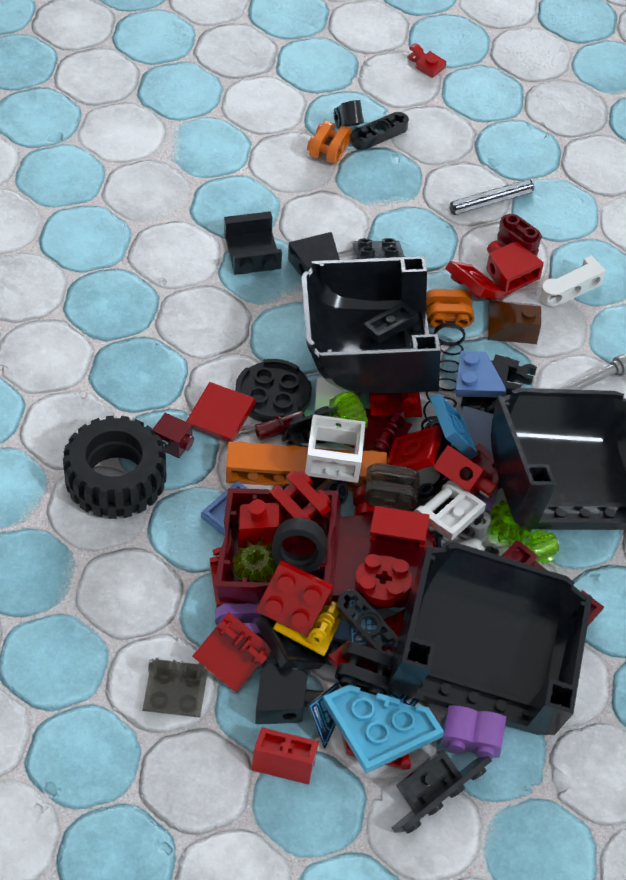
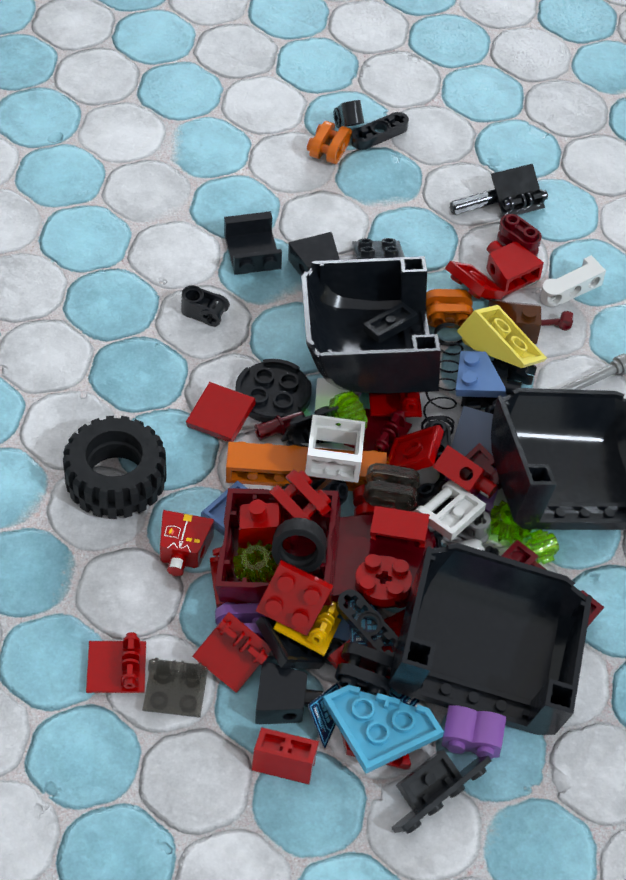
(117, 666): none -> red hinge
(174, 434): dark red brick -> none
(184, 540): none -> red torso
(202, 305): none -> black piece
(426, 63): red plate -> none
(453, 426): dark azure plate -> none
(498, 336): none -> light yellow slope
(518, 190): none -> black hinge
(564, 322): none -> dark red hand

